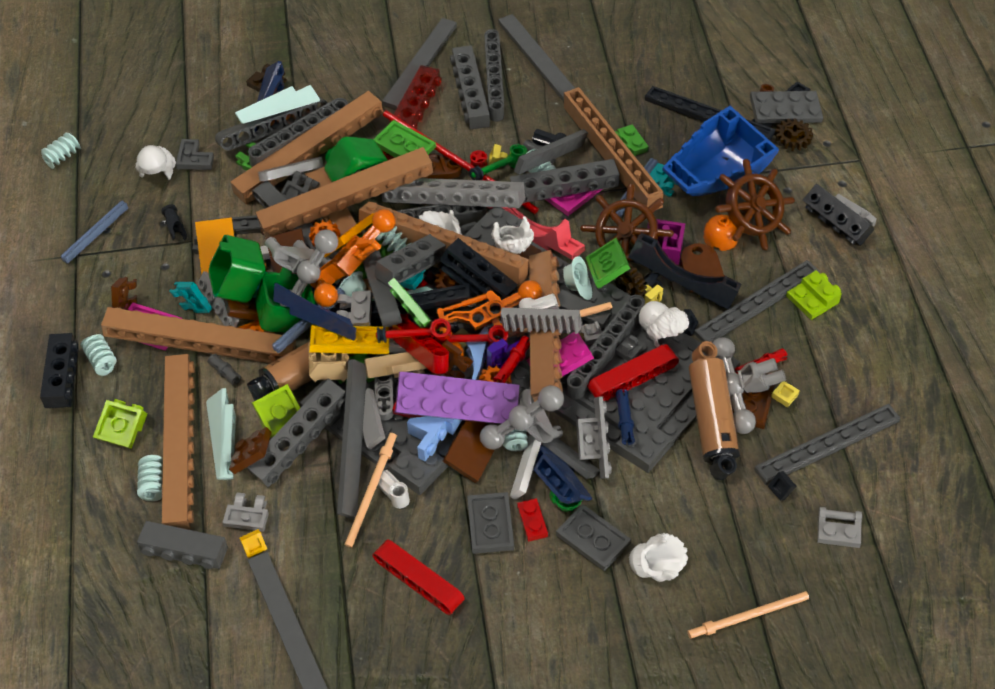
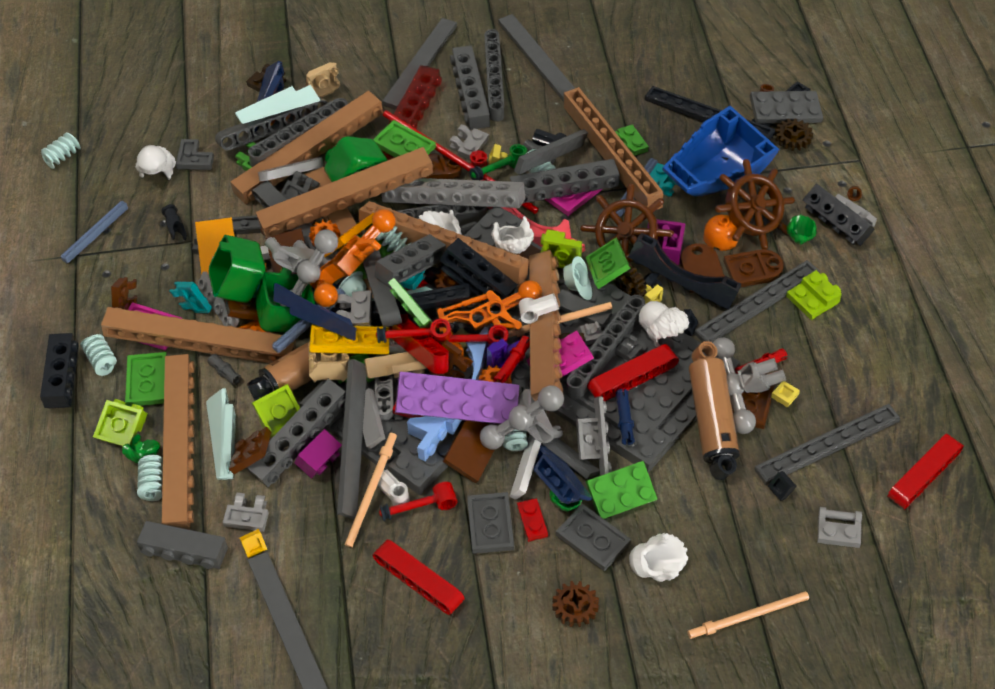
(140, 449): none -> green hair
(145, 379): none -> bright green plate
(318, 454): none -> magenta brick
(323, 79): none -> tan slope
(443, 496): none -> red piece
(474, 141): none -> light grey plate
(541, 319): light grey gear -> none
(562, 248): none -> lime plate
(583, 598): none -> reddish brown gear
(621, 490): none -> bright green plate
(754, 267): none -> reddish brown tile
(801, 229): none -> green hair
(850, 193): none -> reddish brown hinge
(925, 471): none -> red beam

